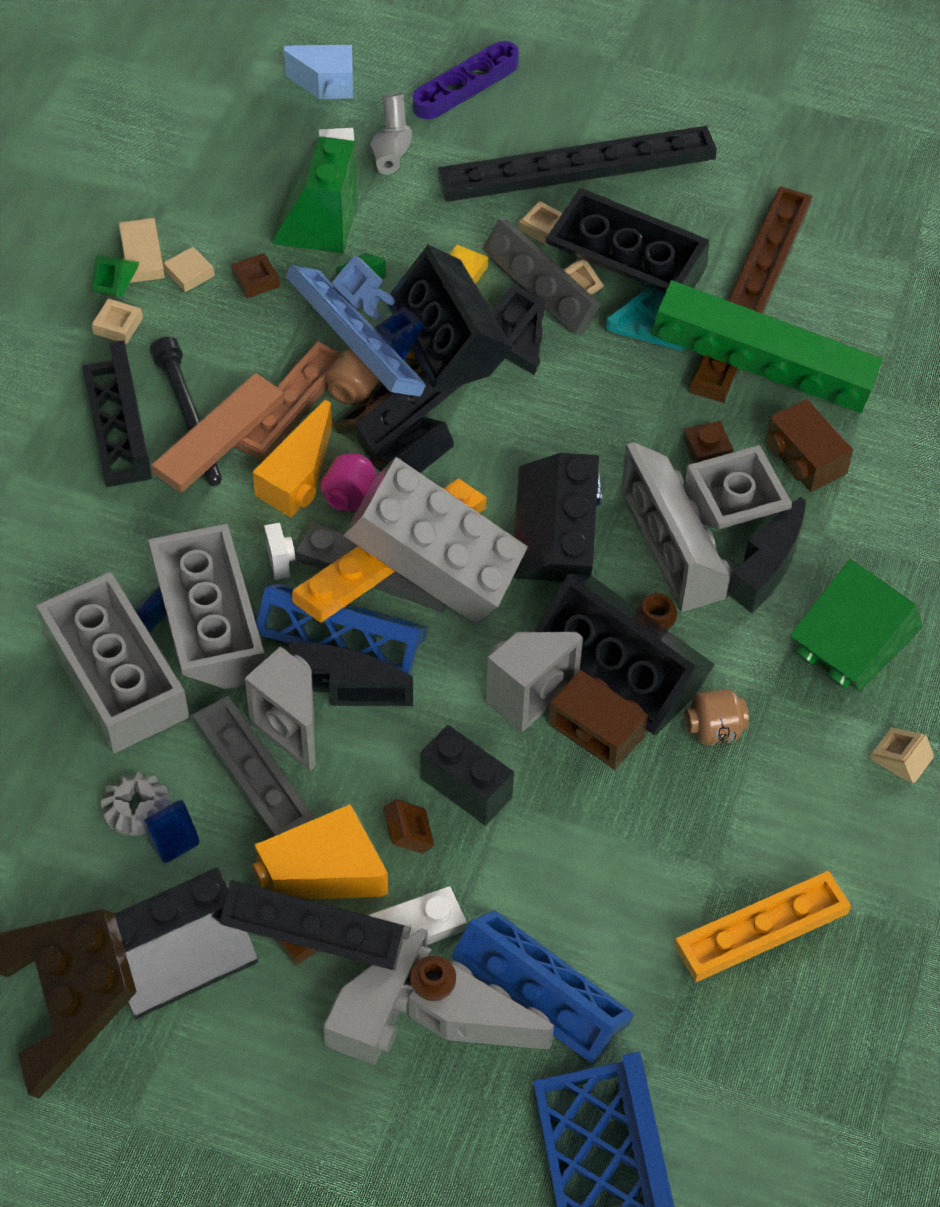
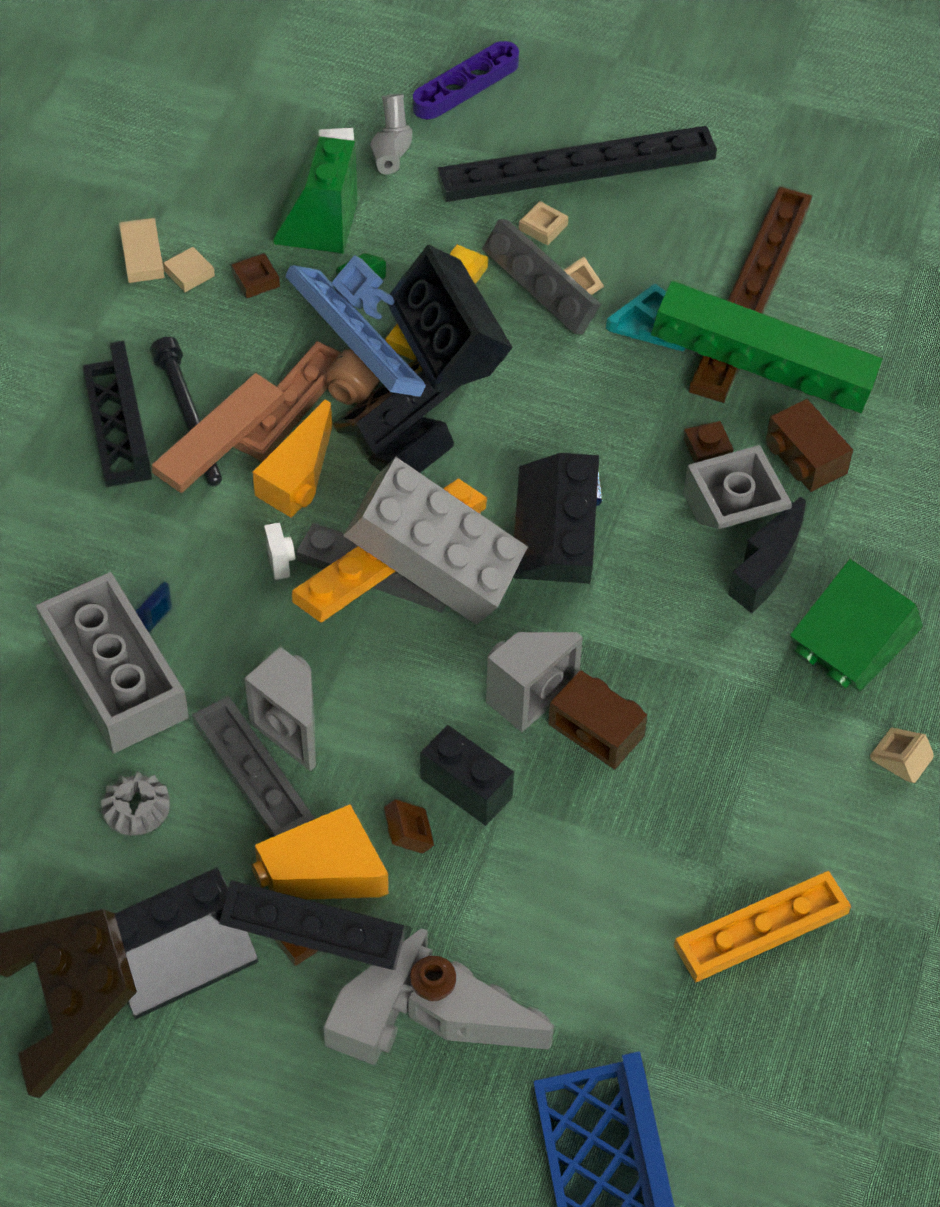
(112, 275): green slope -> none
(117, 321): tan plate -> none
(171, 832): clear blue slope -> none
(207, 605): light grey slope -> none
(321, 69): light blue slope -> none
(348, 481): dark pink head -> none
(350, 616): blue fence -> none
(354, 676): black slope -> none
(400, 331): clear blue slope -> none
(433, 912): white plate -> none
(521, 320): black wing -> none
(537, 978): blue fence -> none
(627, 649): black slope -> none
(629, 242): black slope -> none
(659, 604): reddish brown plate -> none
(673, 529): light grey slope -> none
(717, 717): medium nougat head -> none

